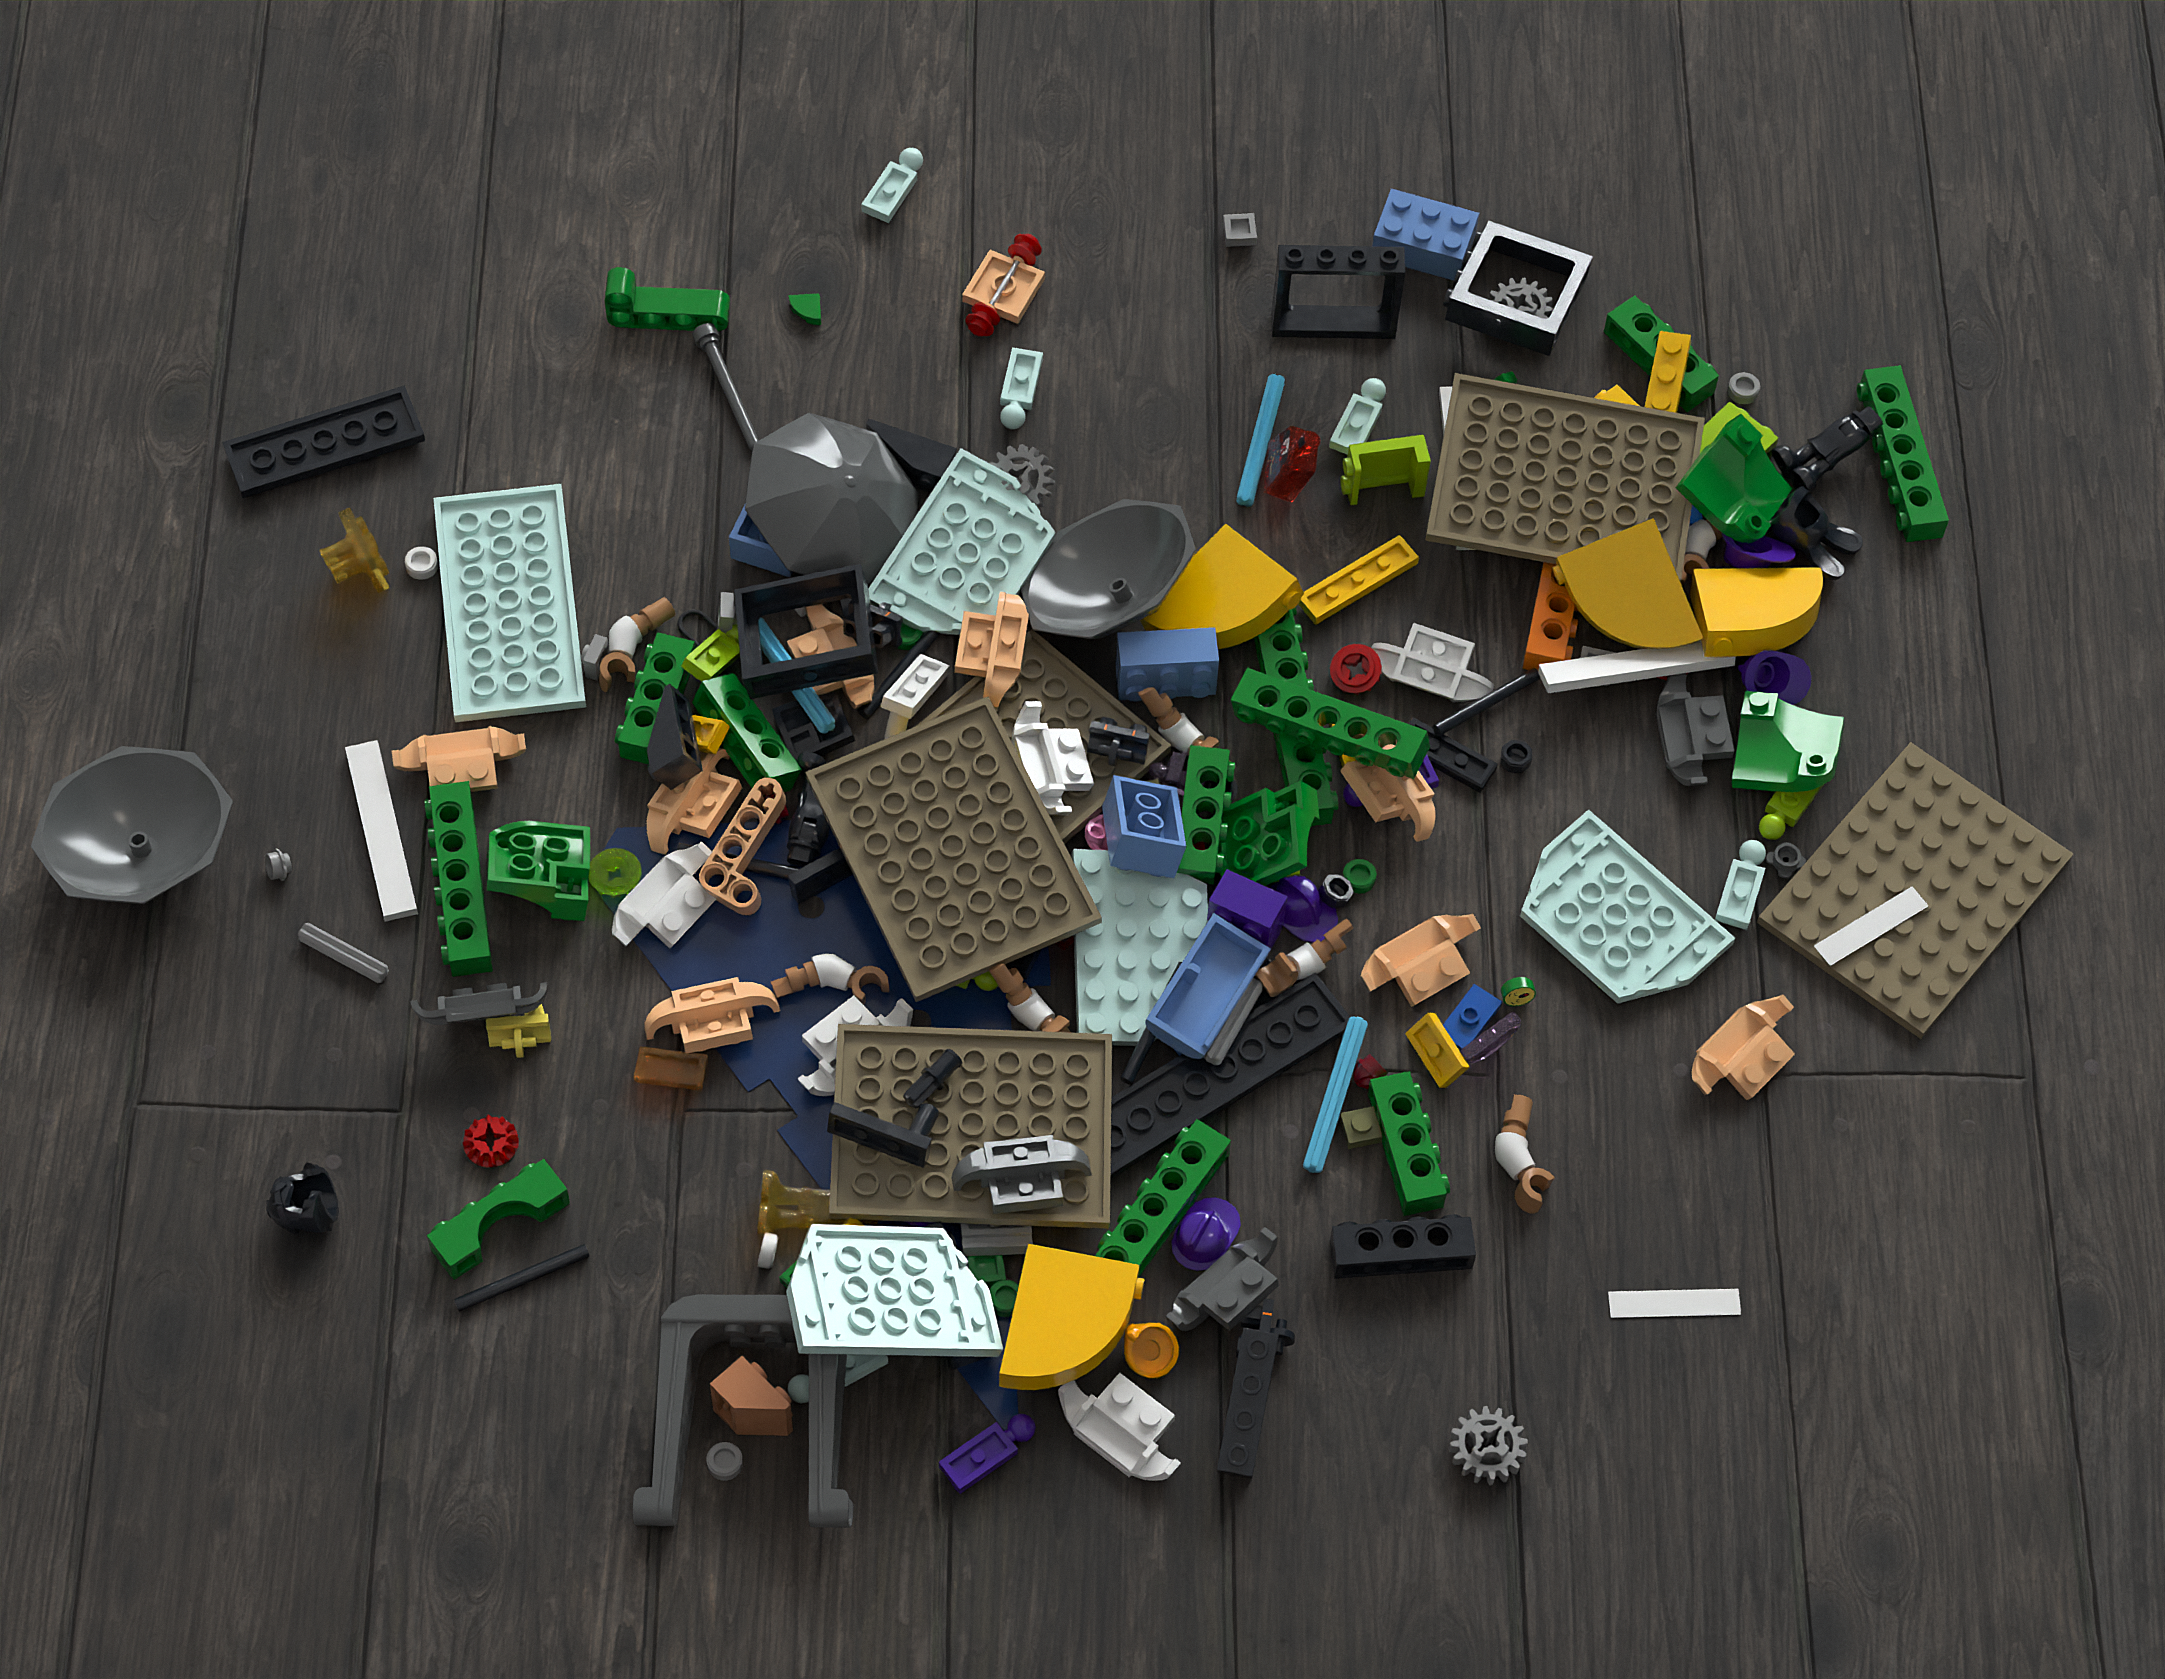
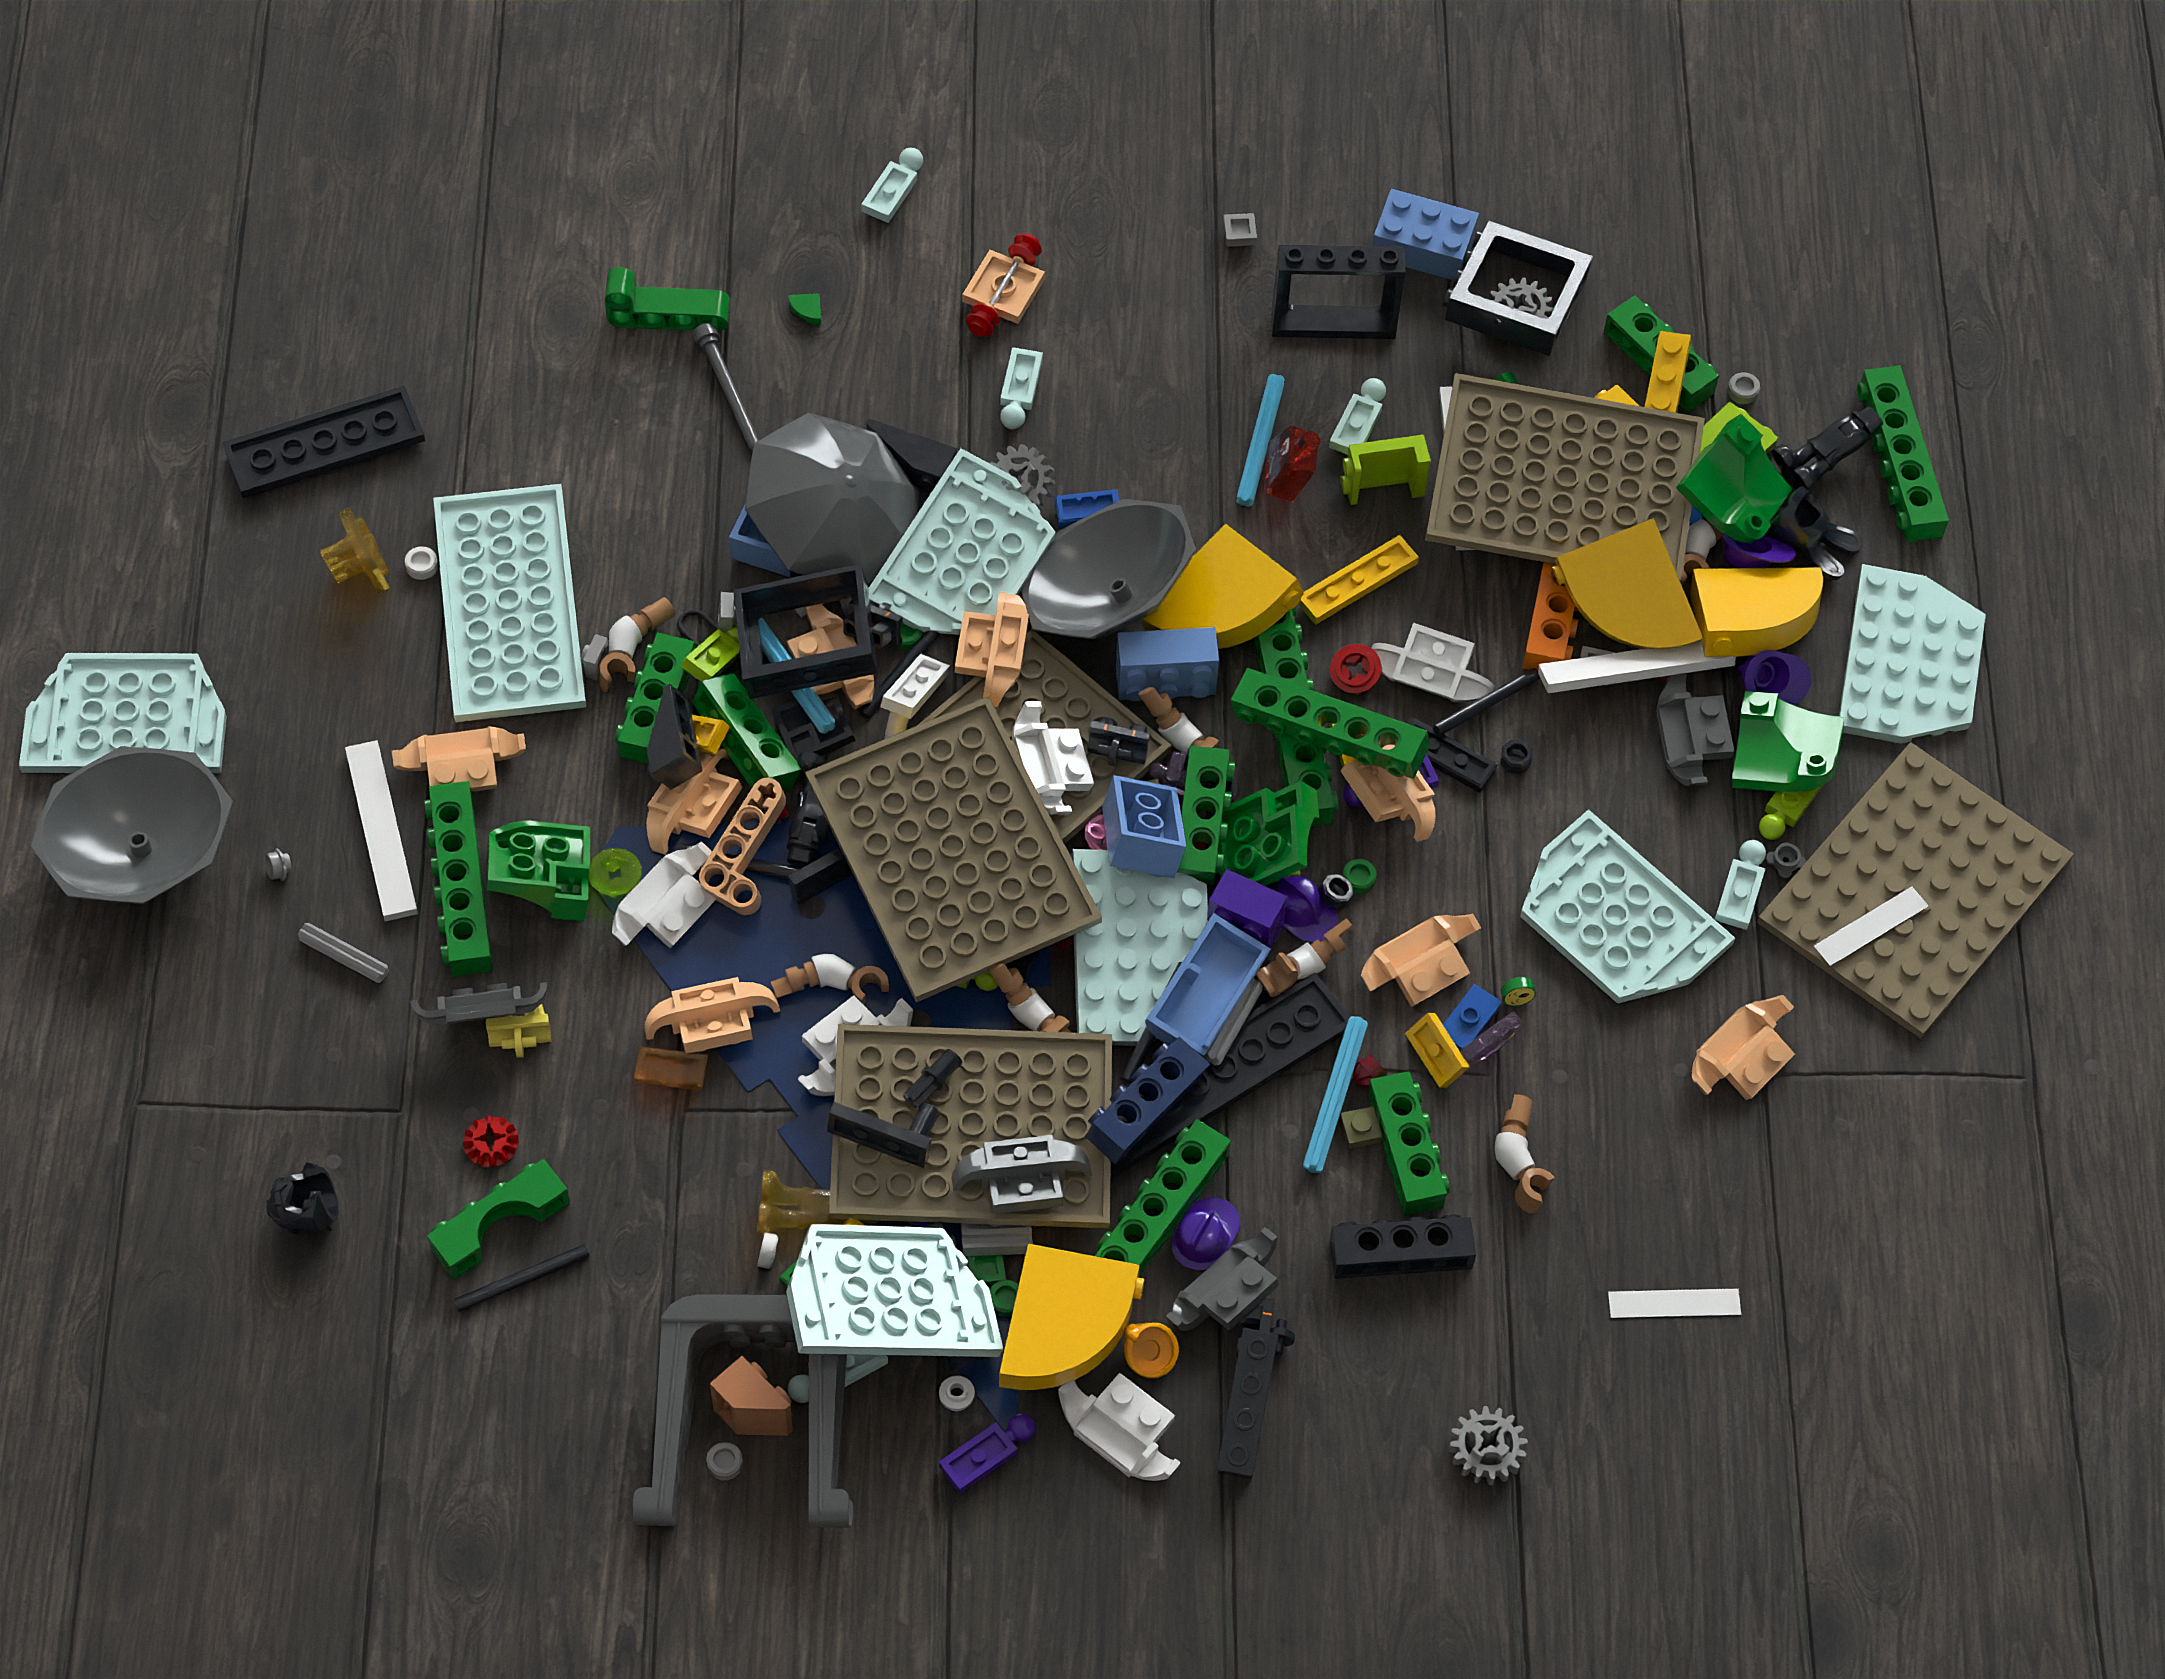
(122, 701): none -> light aqua plate
(956, 1403): none -> white plate
(1077, 506): none -> blue plate
(1116, 1137): none -> dark blue brick
(1909, 658): none -> light aqua plate

